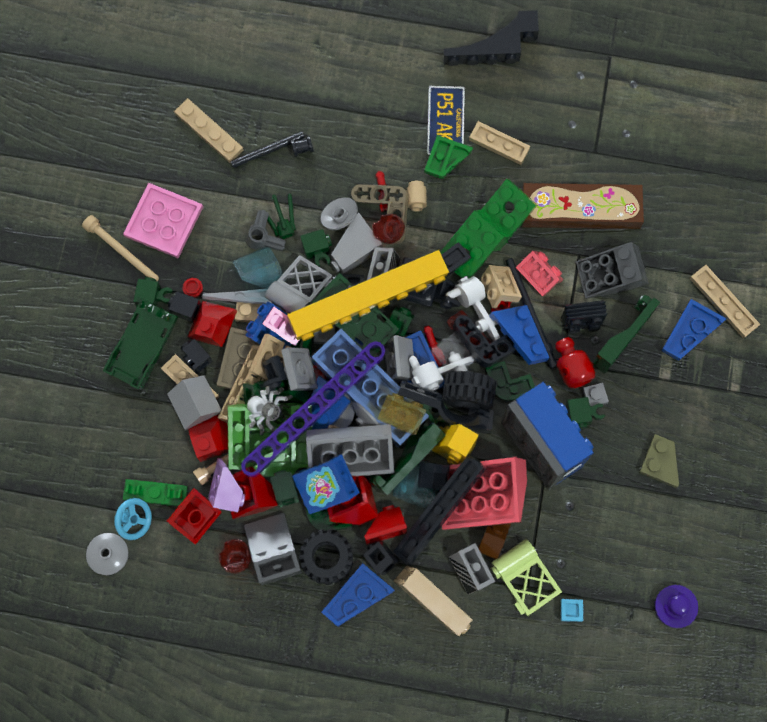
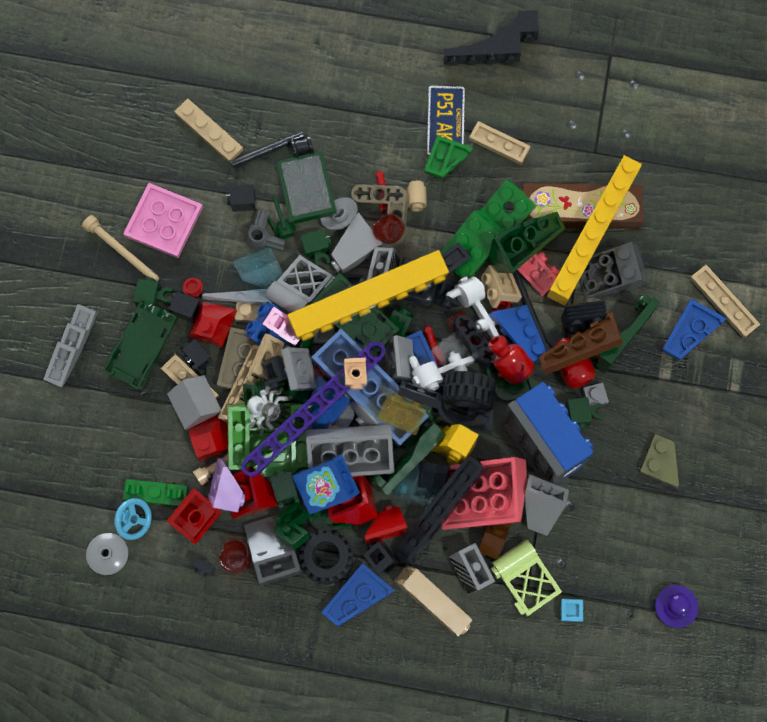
(71, 345): none -> light grey slope
(203, 568): none -> black plate
(241, 198): none -> black brick
(288, 526): none -> dark green plate
(306, 187): none -> clear piece
(350, 365): none -> light nougat brick
(511, 360): none -> red piece
(522, 241): none -> dark green wedge
(543, 504): none -> light grey slope
(594, 230): none -> yellow brick
(597, 339): none -> reddish brown wing

